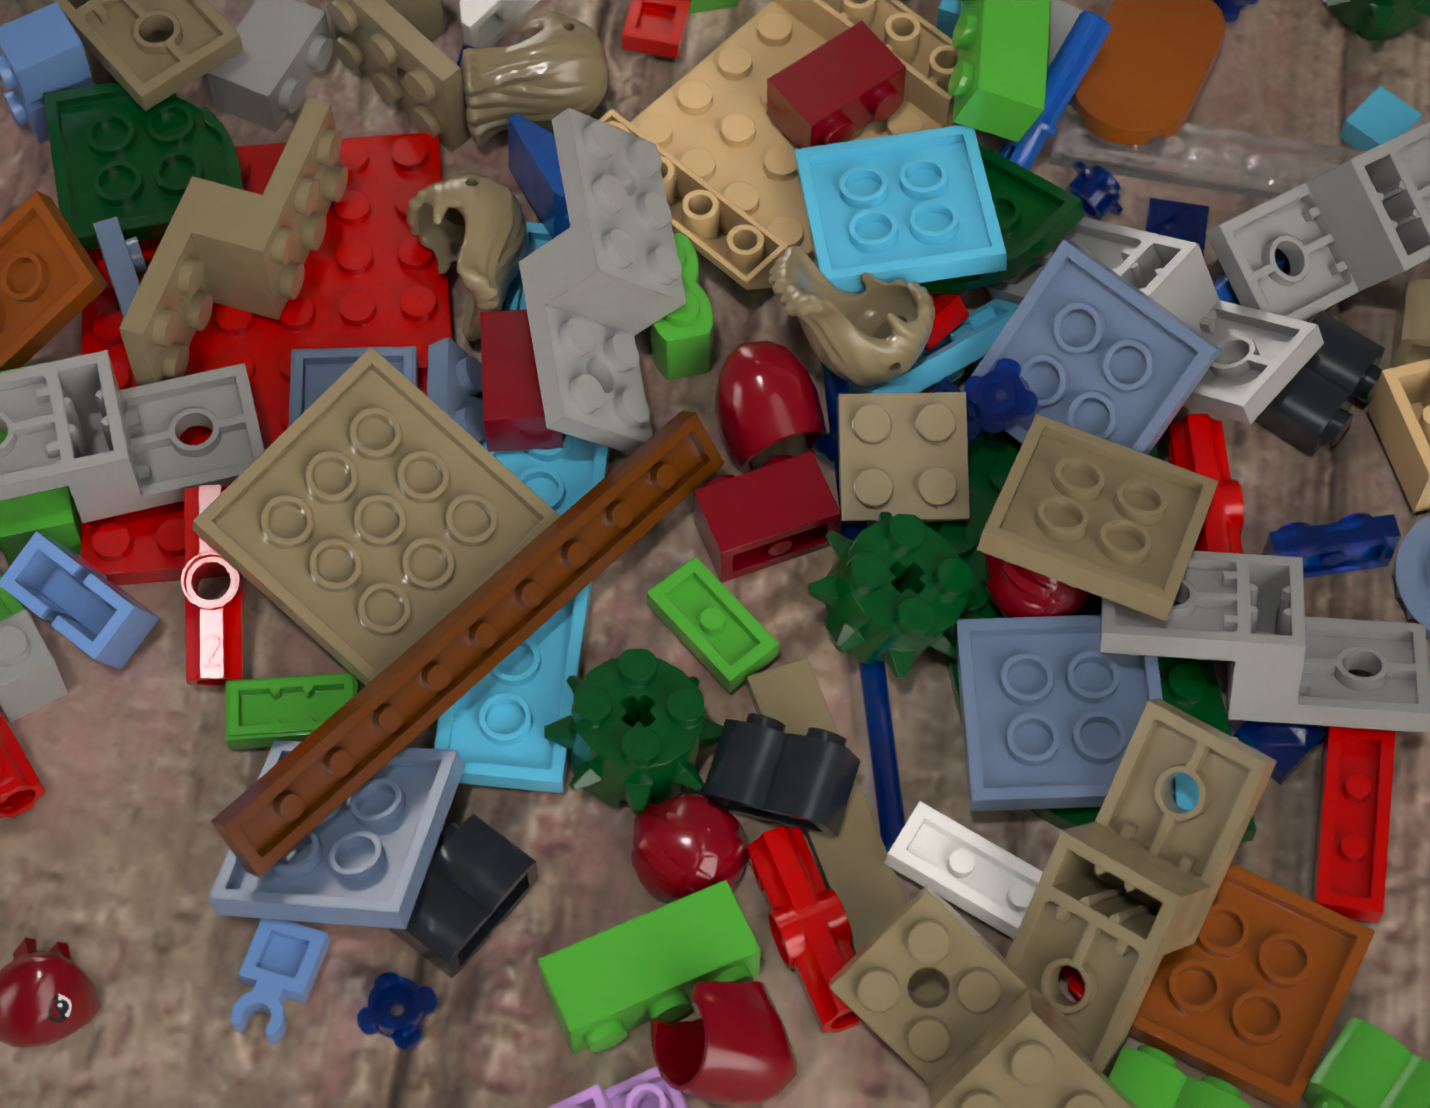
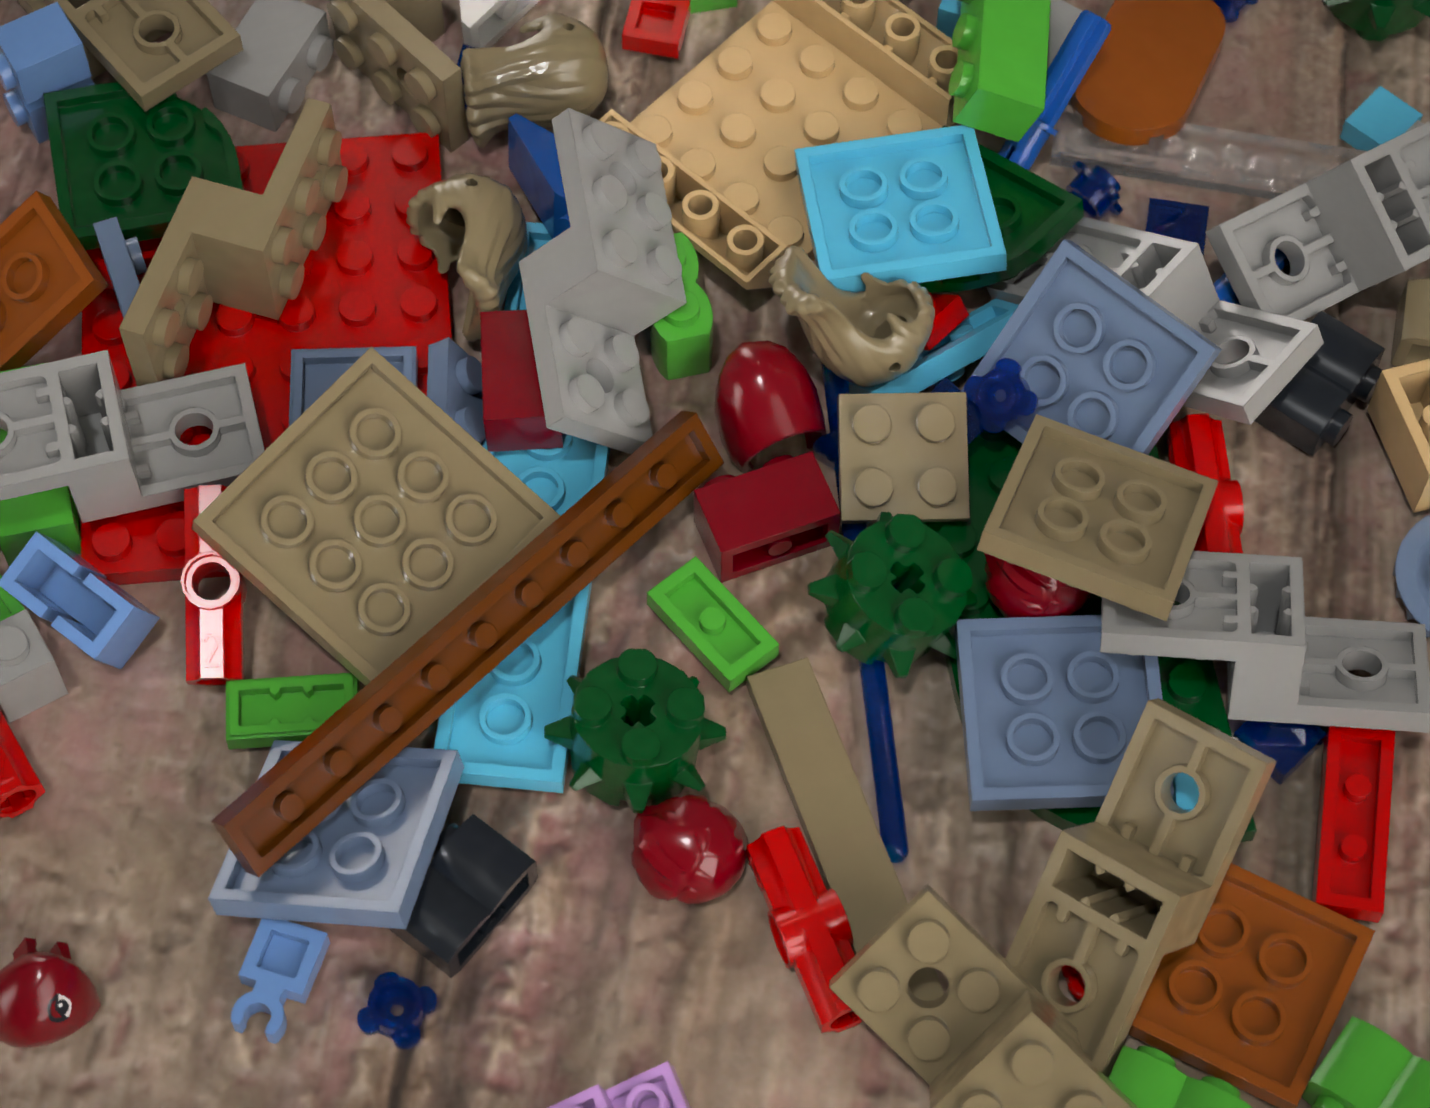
(648, 967): bright green brick -> none
(732, 1052): dark red piece -> none
(782, 774): black brick -> none
(836, 89): dark red brick -> none
(964, 868): white plate -> none
(1337, 547): clear blue plate -> none

